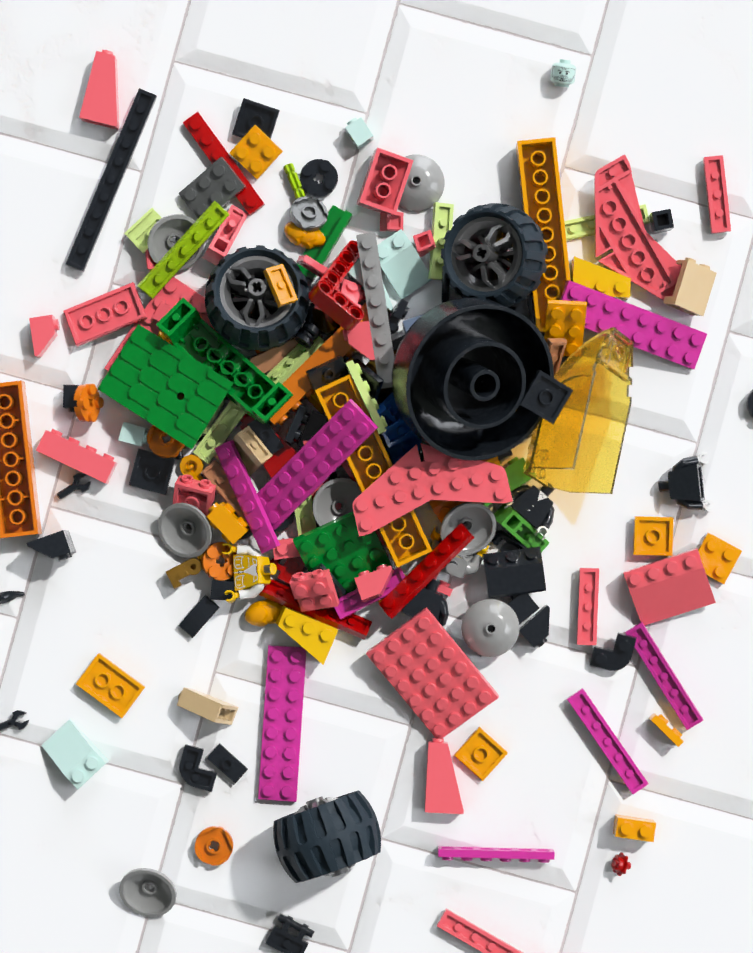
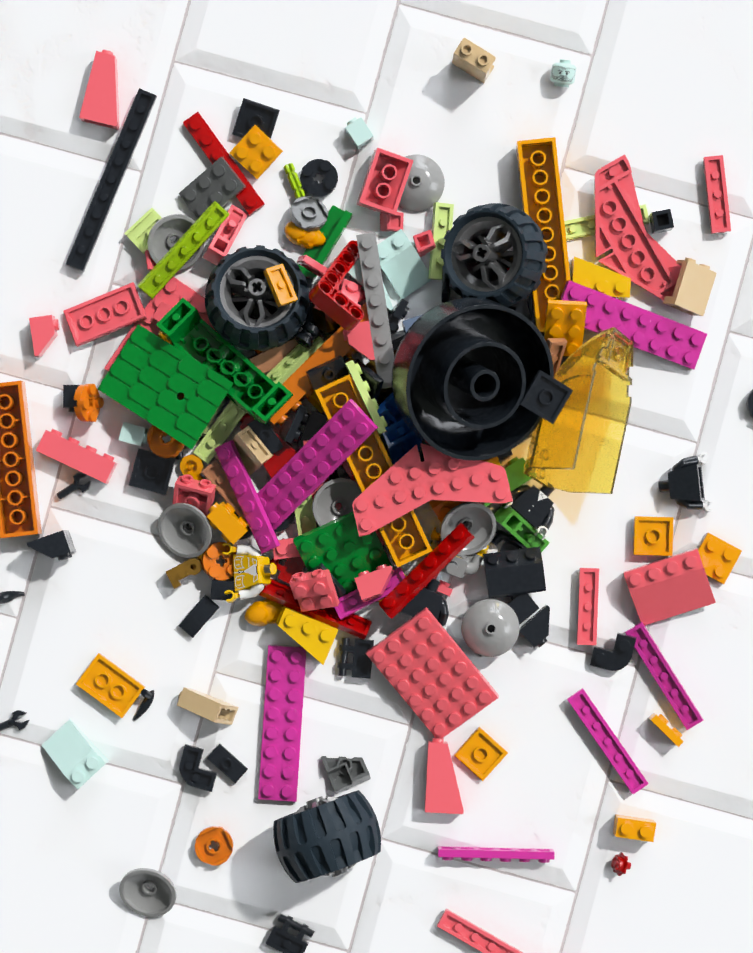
(146, 703): none -> black bar
(345, 772): none -> dark grey slope
(361, 663): none -> black plate
(473, 60): none -> tan panel

